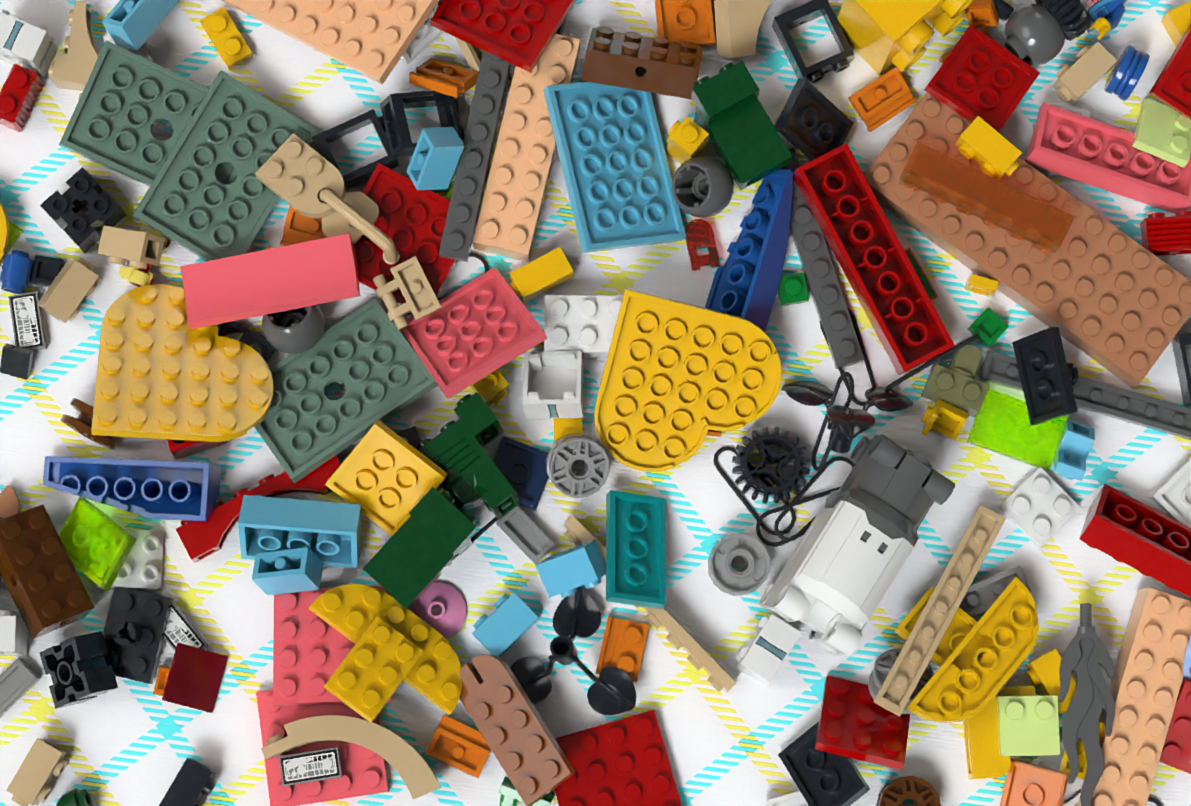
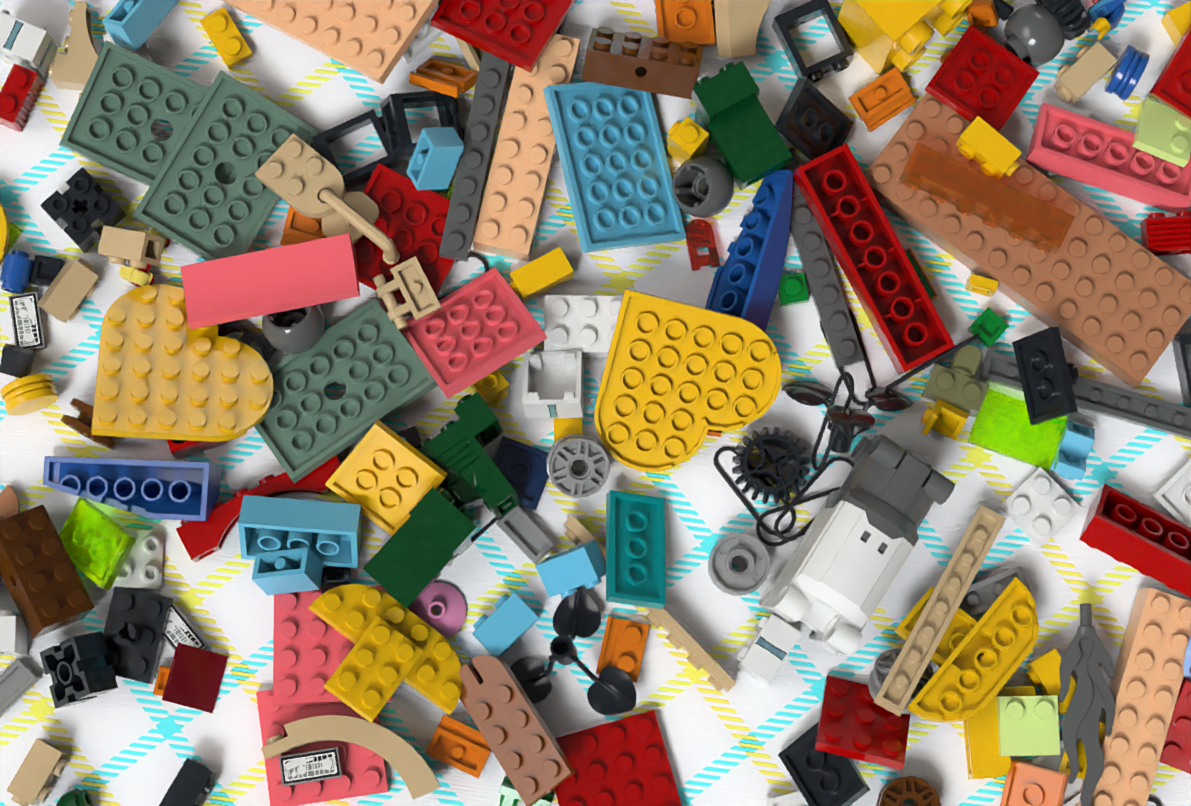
(29, 394): none -> yellow head
(335, 577): none -> black tile

